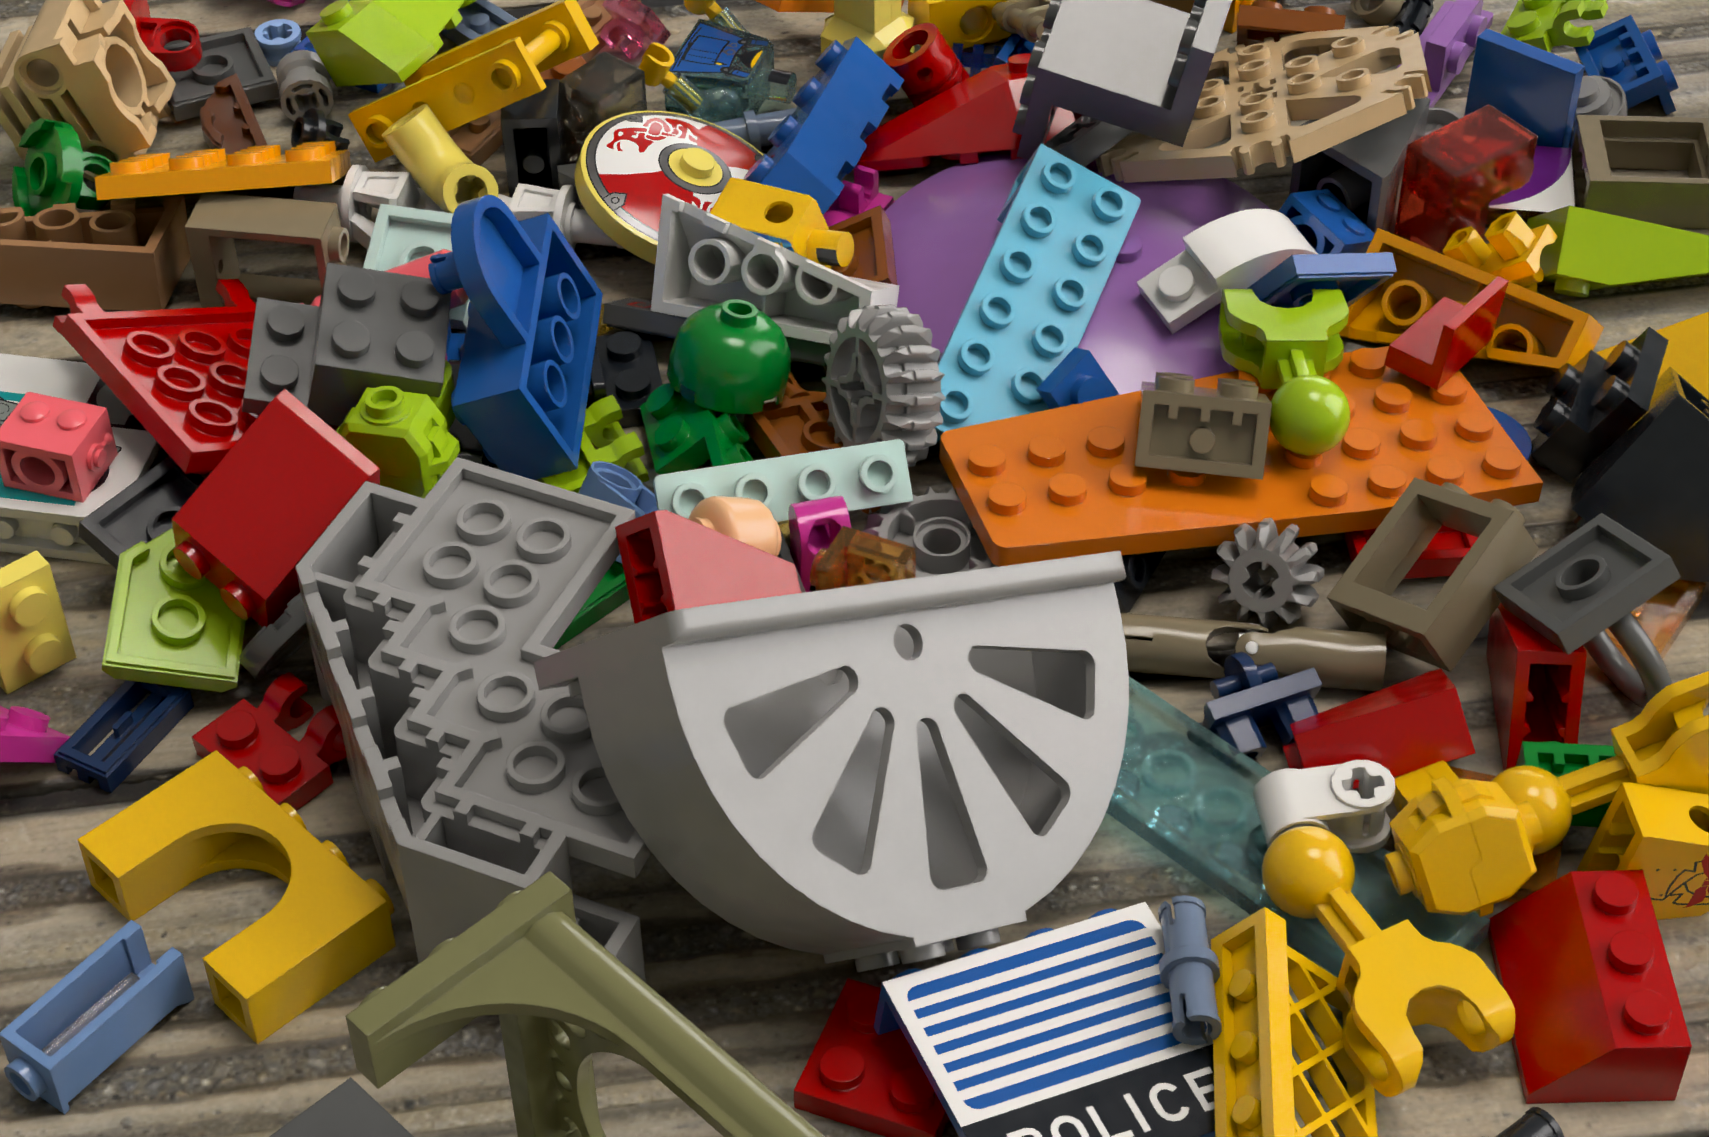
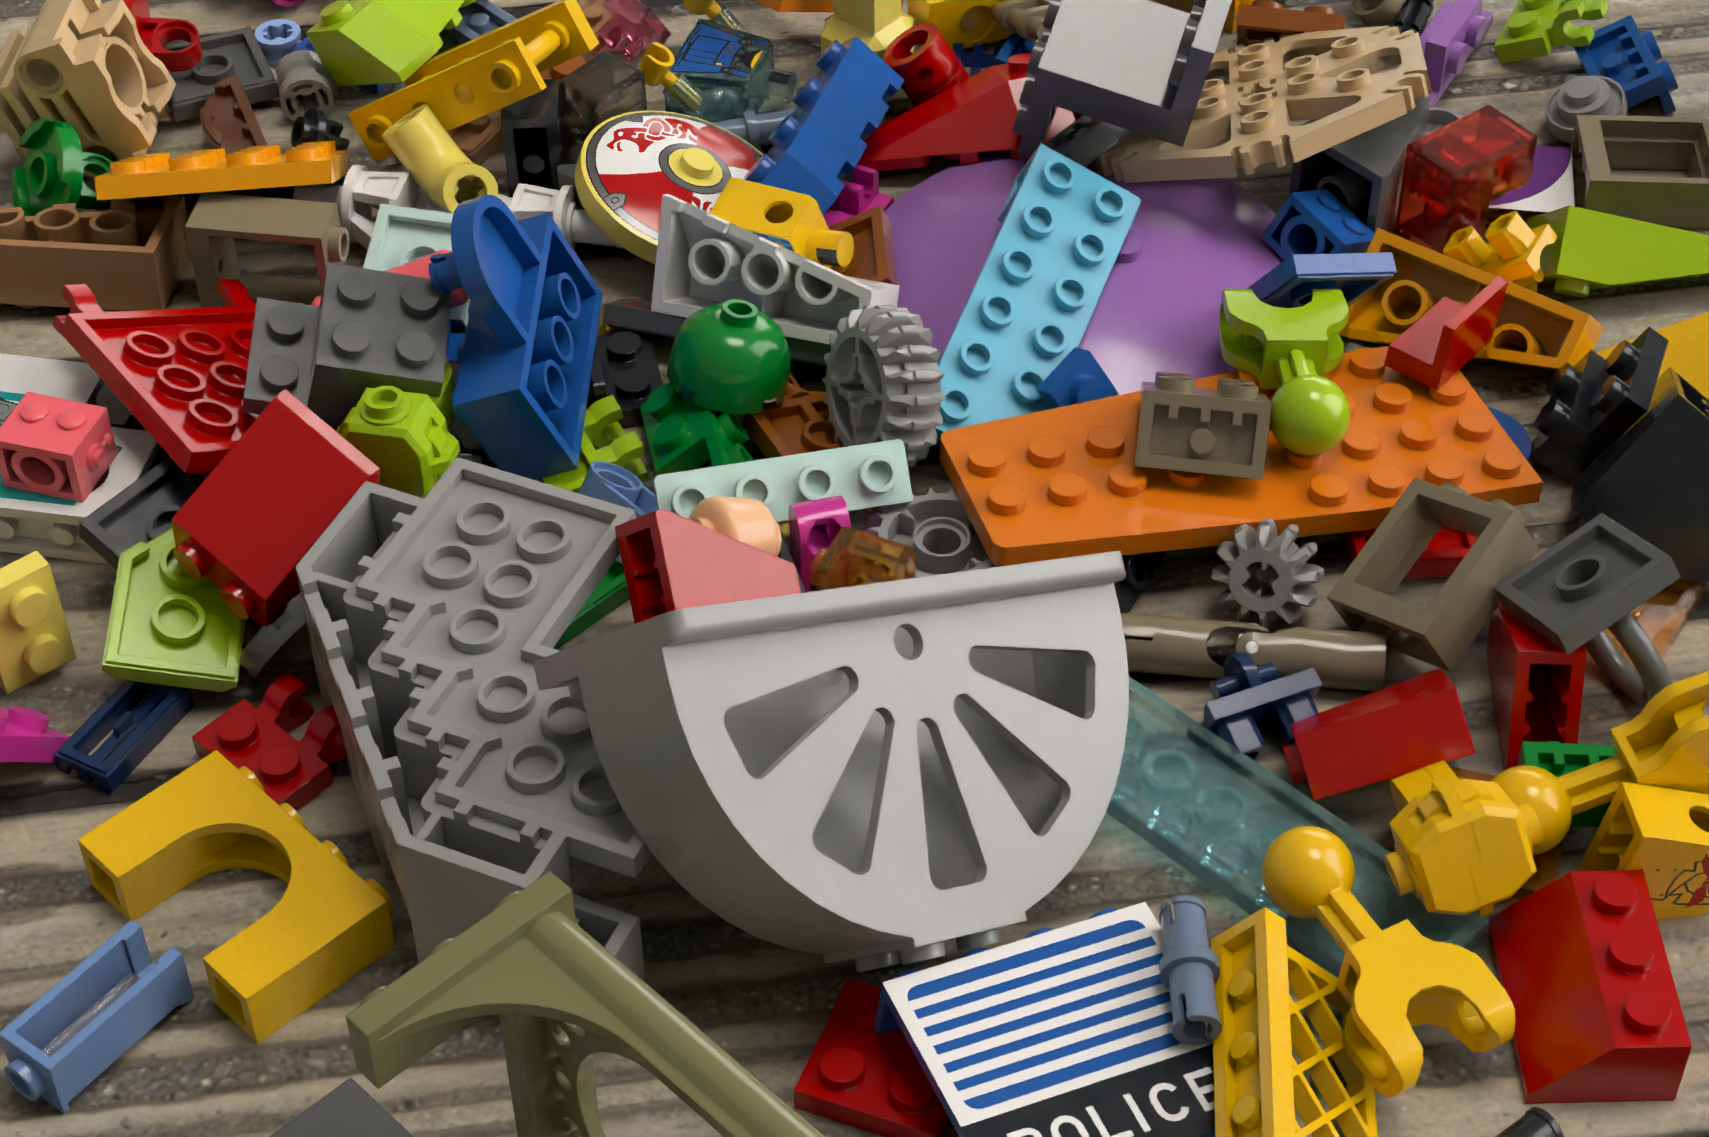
(1220, 256): white arch -> none
(1327, 800): white piece -> none
(1526, 86): blue tile -> none

